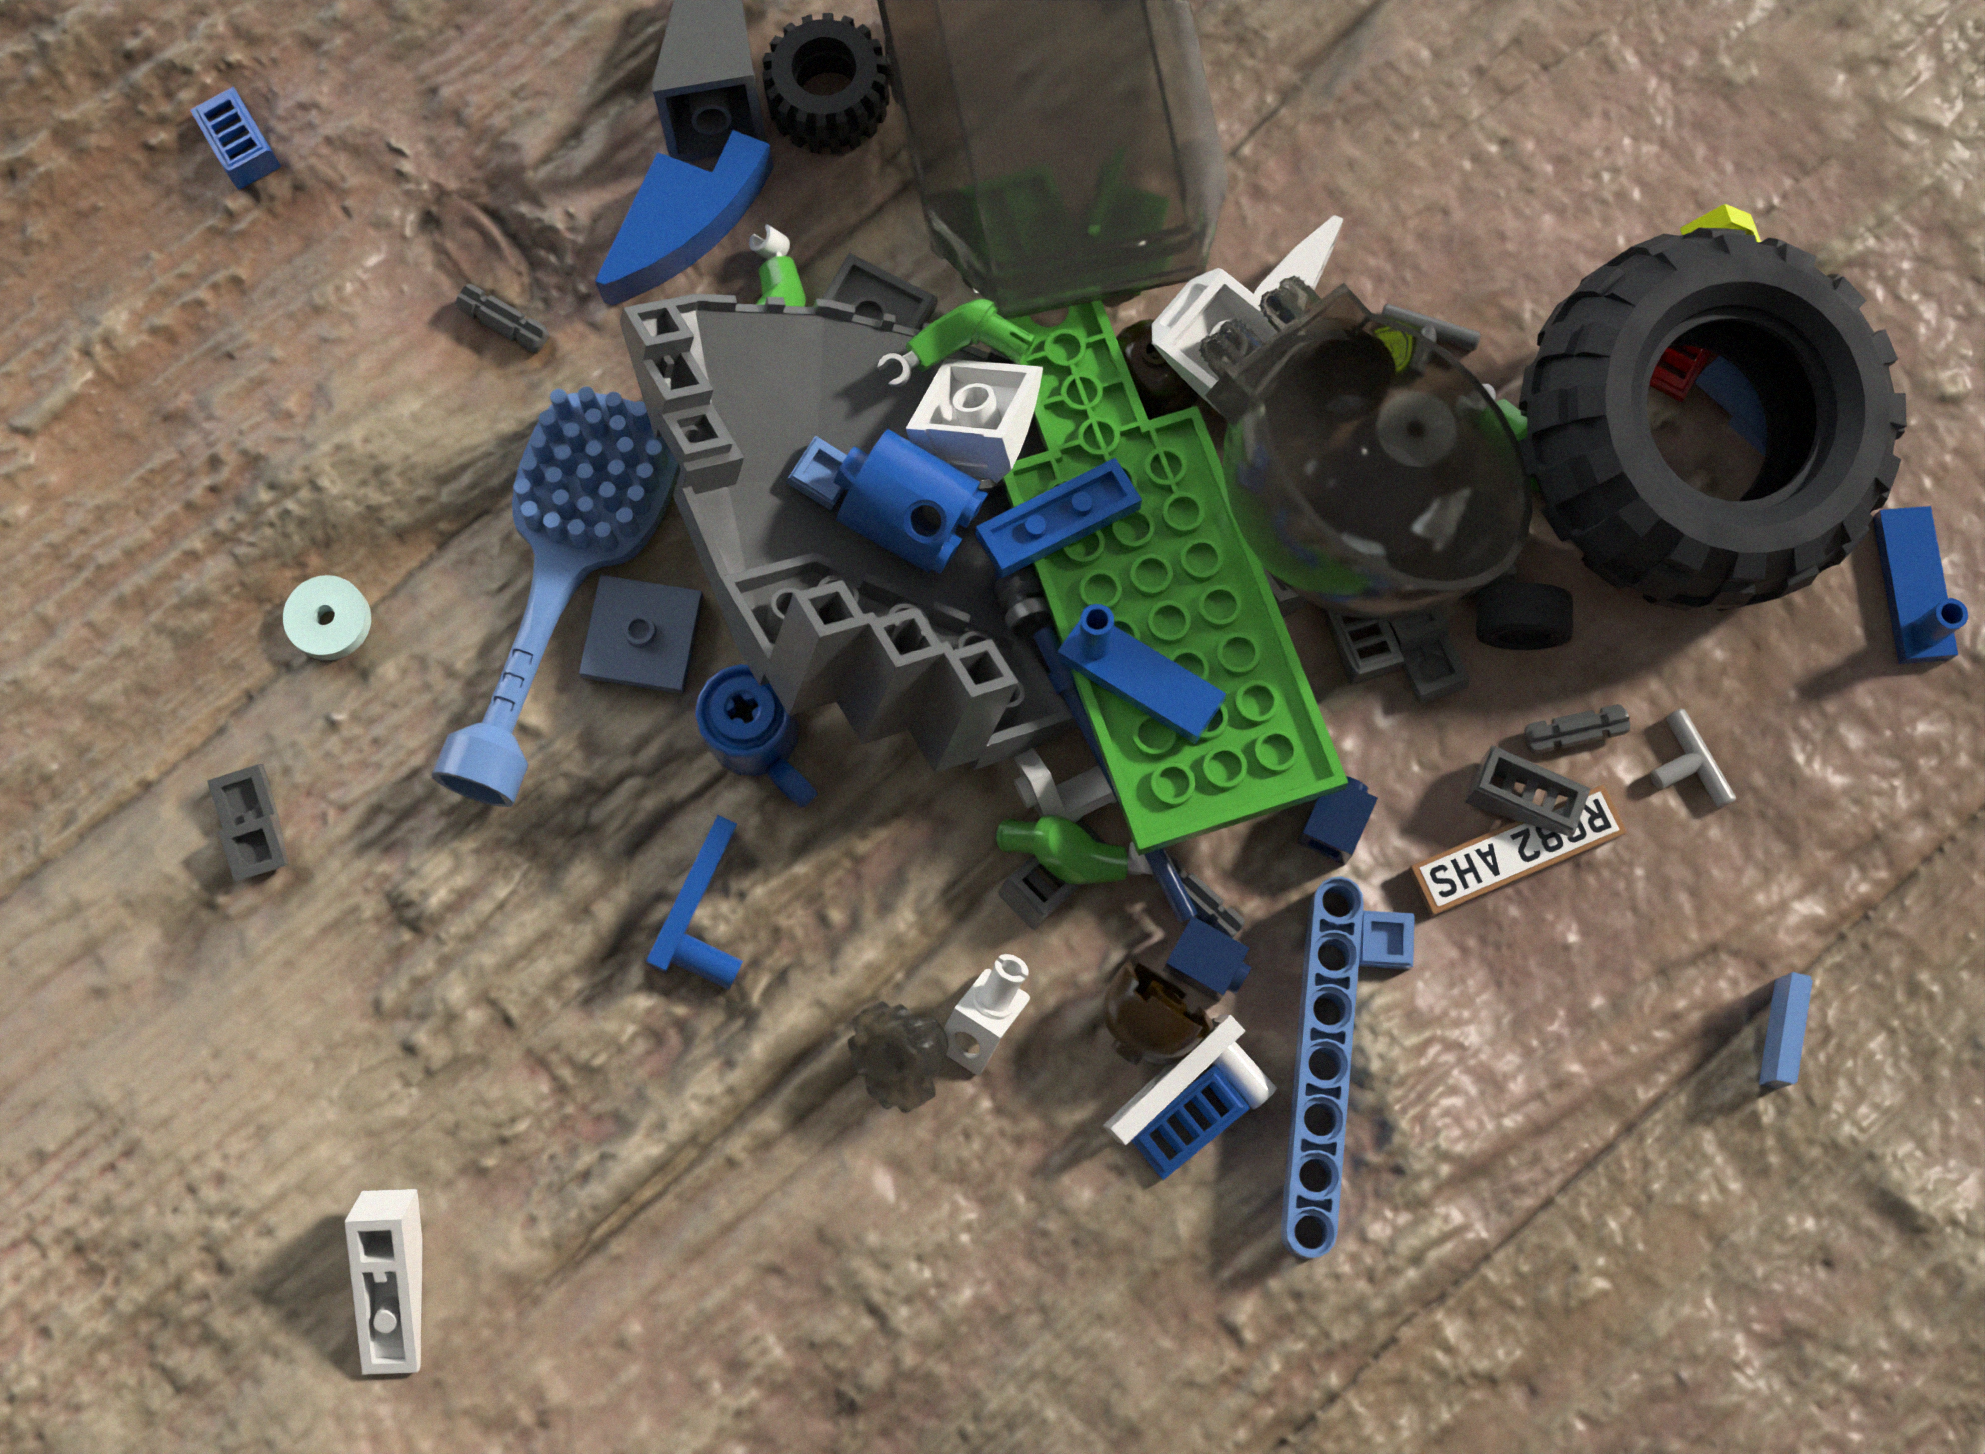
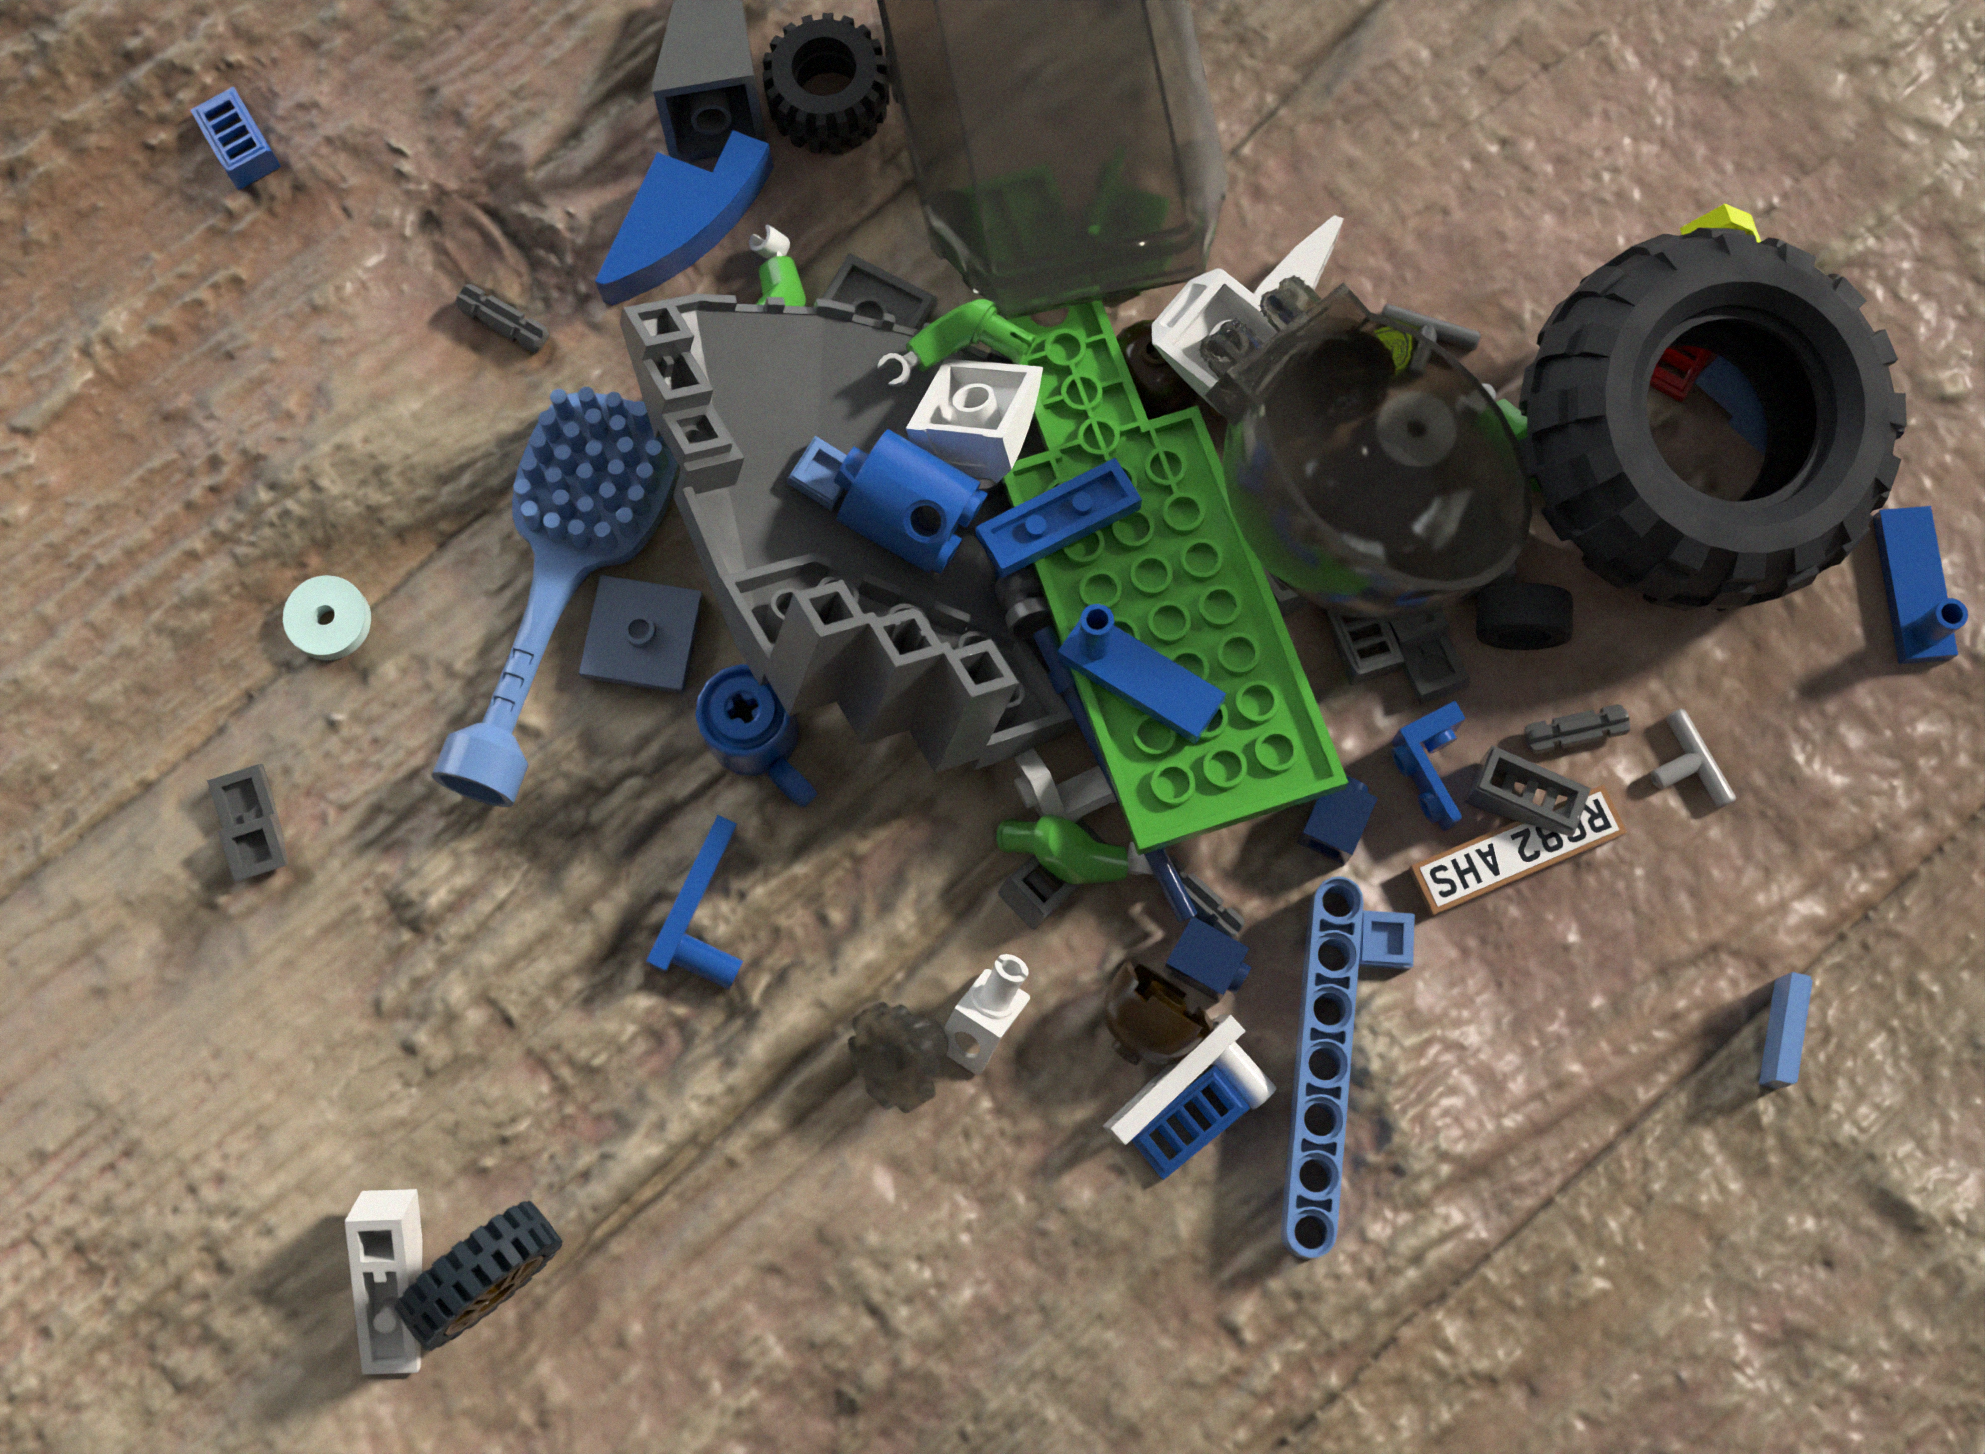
(478, 1275): none -> black wheel
(1433, 733): none -> blue bracket

